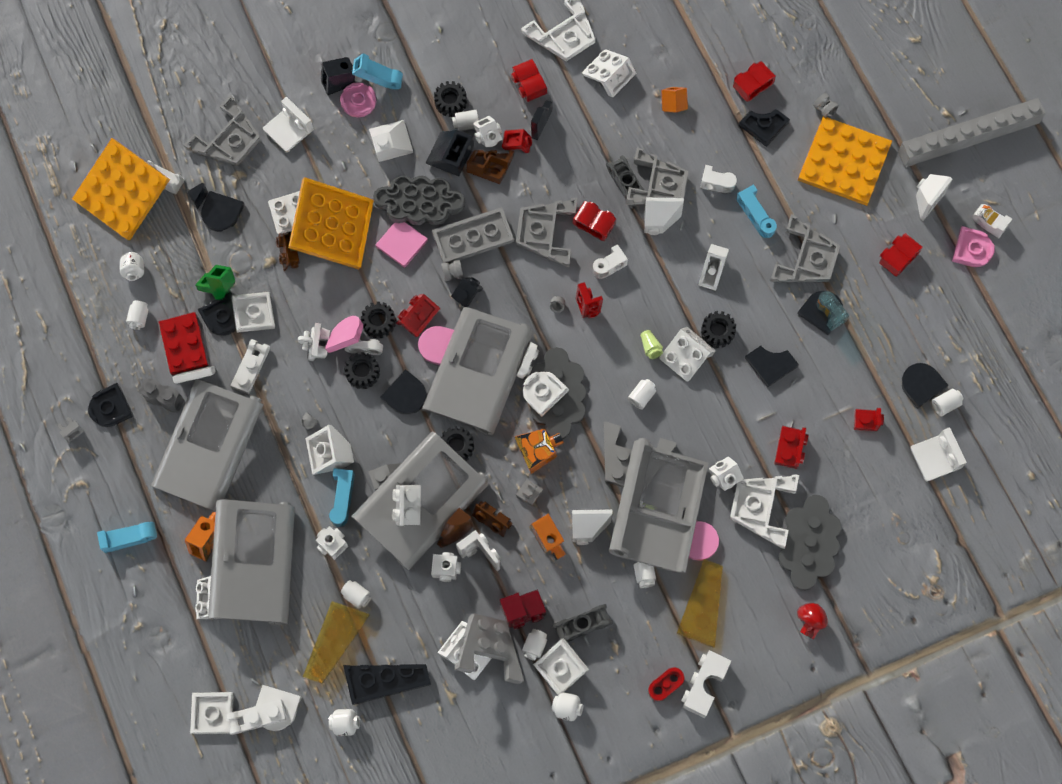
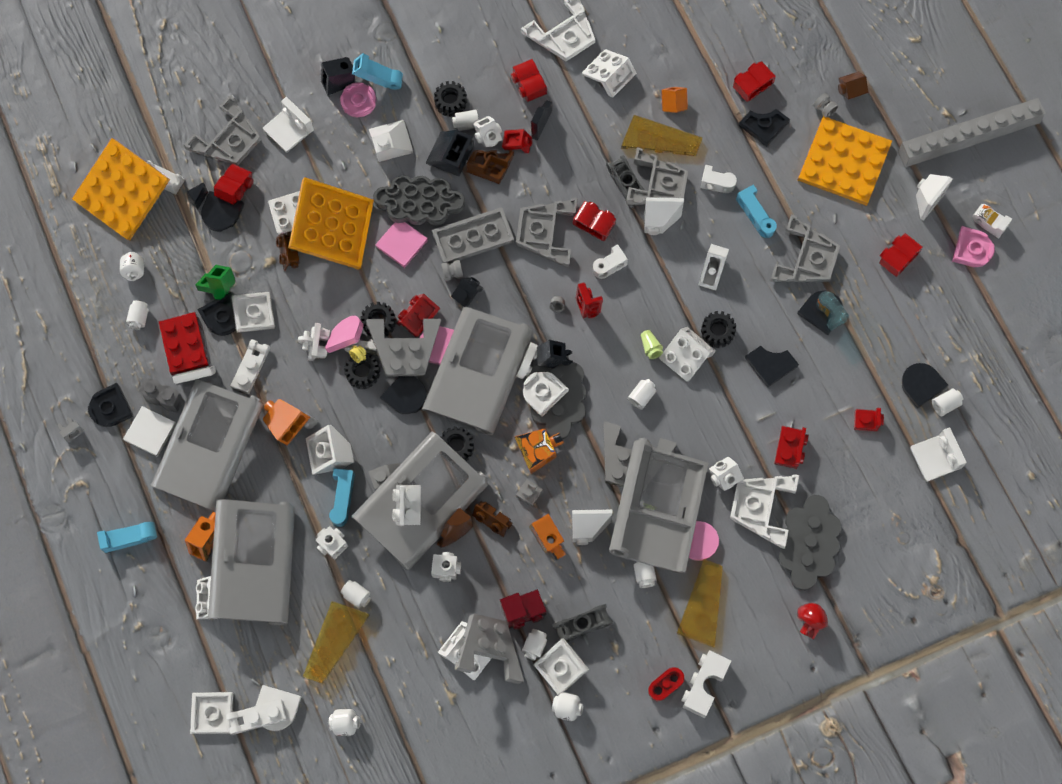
(149, 431): none -> white tile
(233, 184): none -> red brick
(284, 420): none -> orange torso
(358, 353): none -> light yellow plate
(380, 681): black wing -> none
(404, 355): none -> light grey wing
(469, 545): white bracket -> none
(553, 354): none -> black brick
(660, 138): none -> clear yellow wing
(853, 85): none -> reddish brown brick

